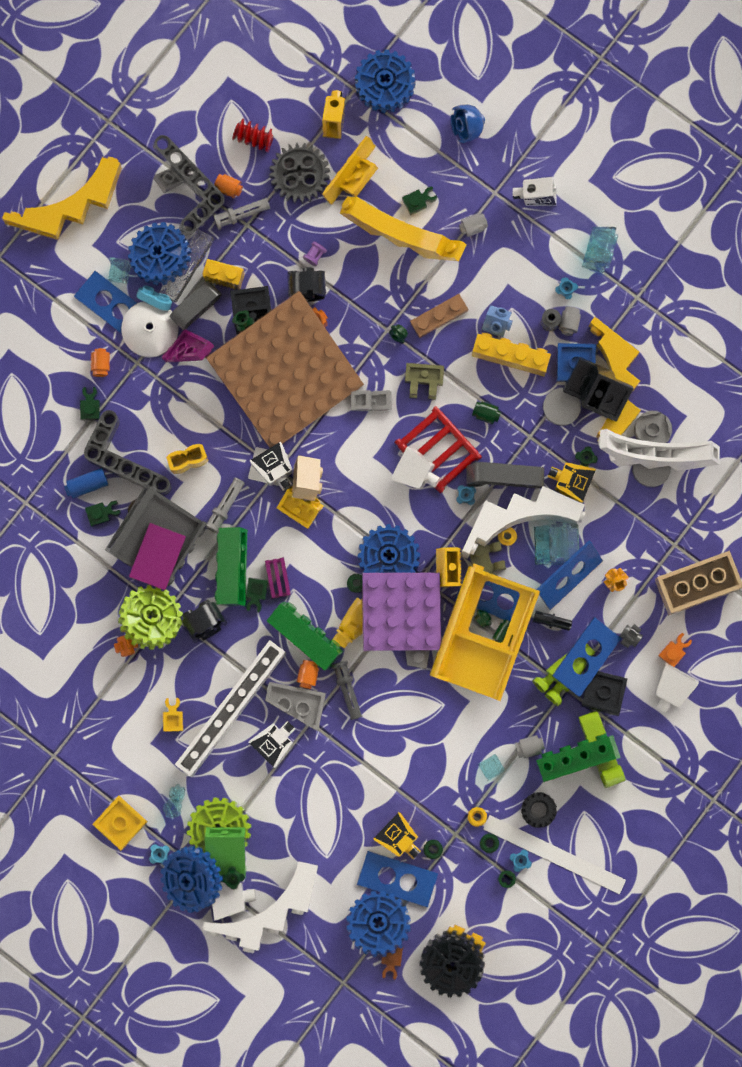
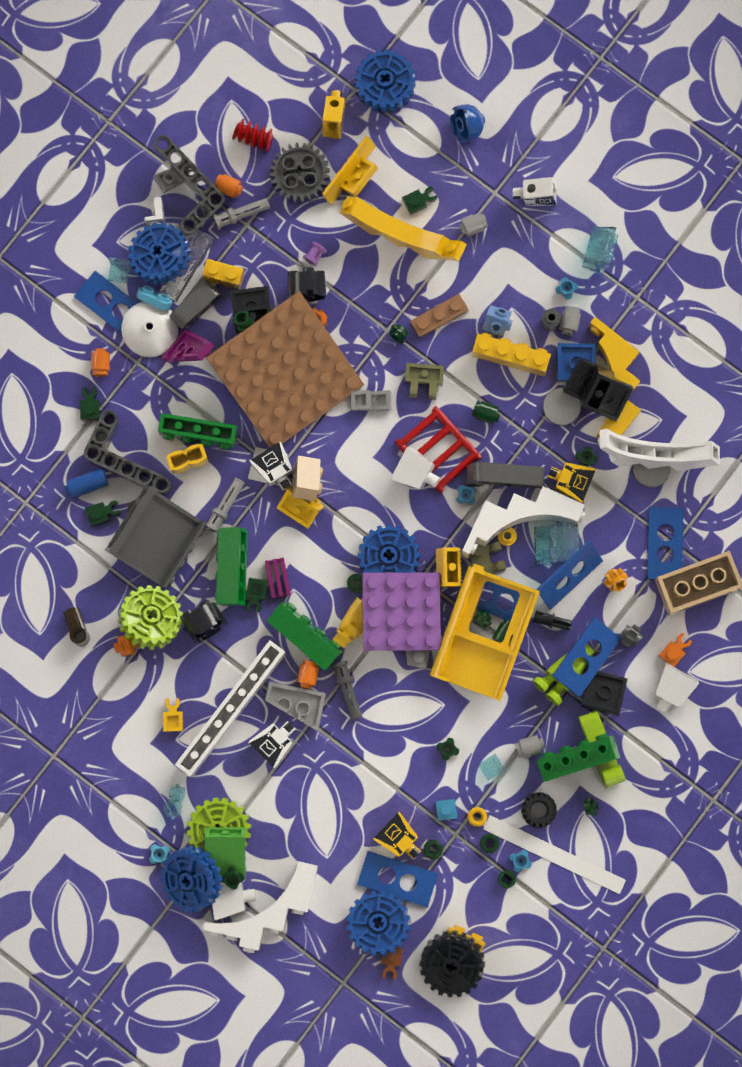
(51, 218): yellow arch -> none
(75, 625): none -> dark brown piece
(120, 823): yellow plate -> none
(157, 210): none -> white bracket
(157, 556): magenta tile -> none
(197, 430): none -> green brick
(442, 748): none -> dark green plate
(446, 809): none -> dark azure plate
(590, 806): none -> dark green plate
(653, 427): light grey tile -> none
(674, 518): none -> blue piece

